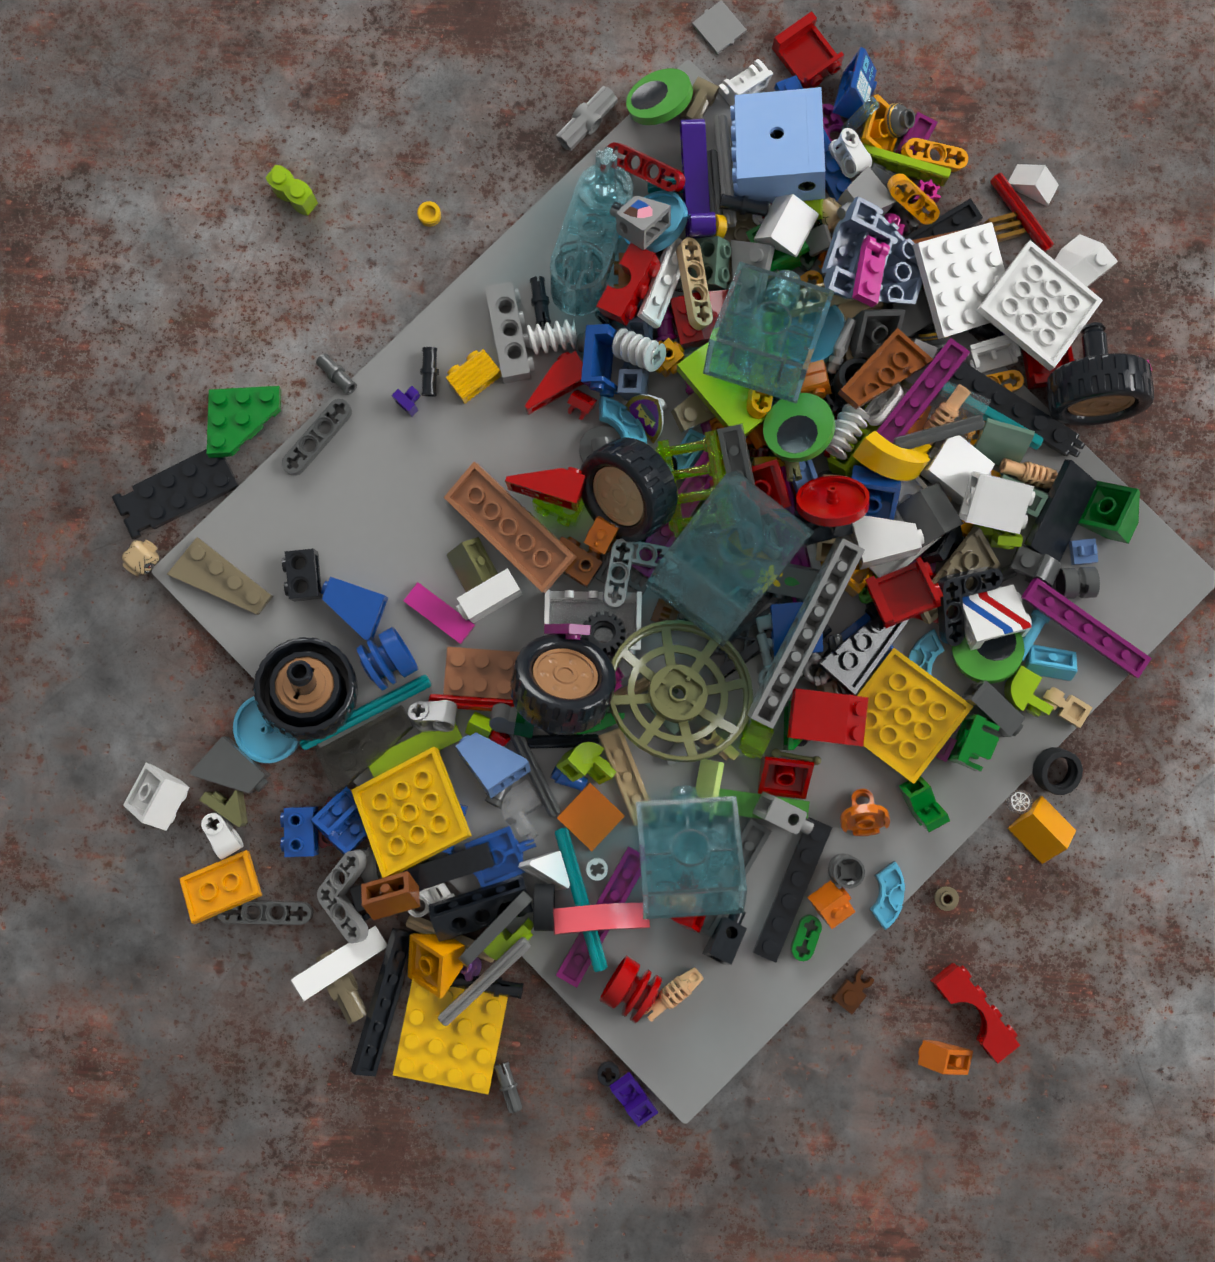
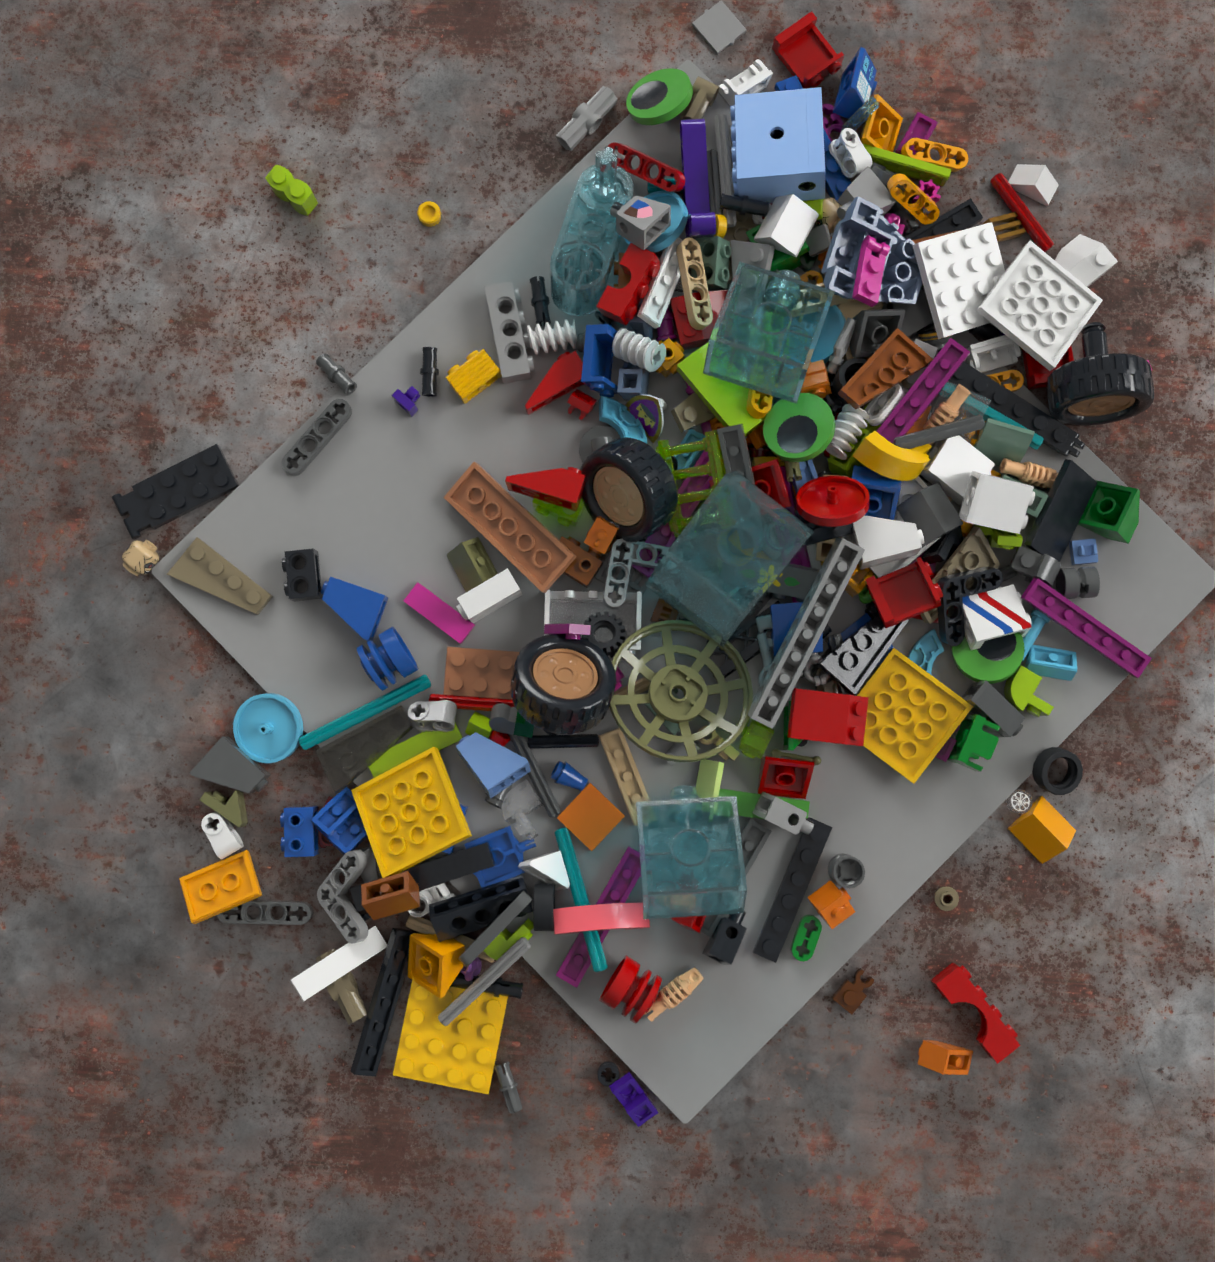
(156, 797): white slope -> none
(238, 416): green plate -> none
(305, 689): black wheel -> none
(586, 760): lime brick -> none
(599, 876): white bush -> none
(606, 722): green slope -> none
(864, 818): orange tile -> none
(890, 895): medium azure tile -> none
(898, 120): dark grey piece -> none
(923, 804): green brick -> none
(1072, 709): tan plate -> none

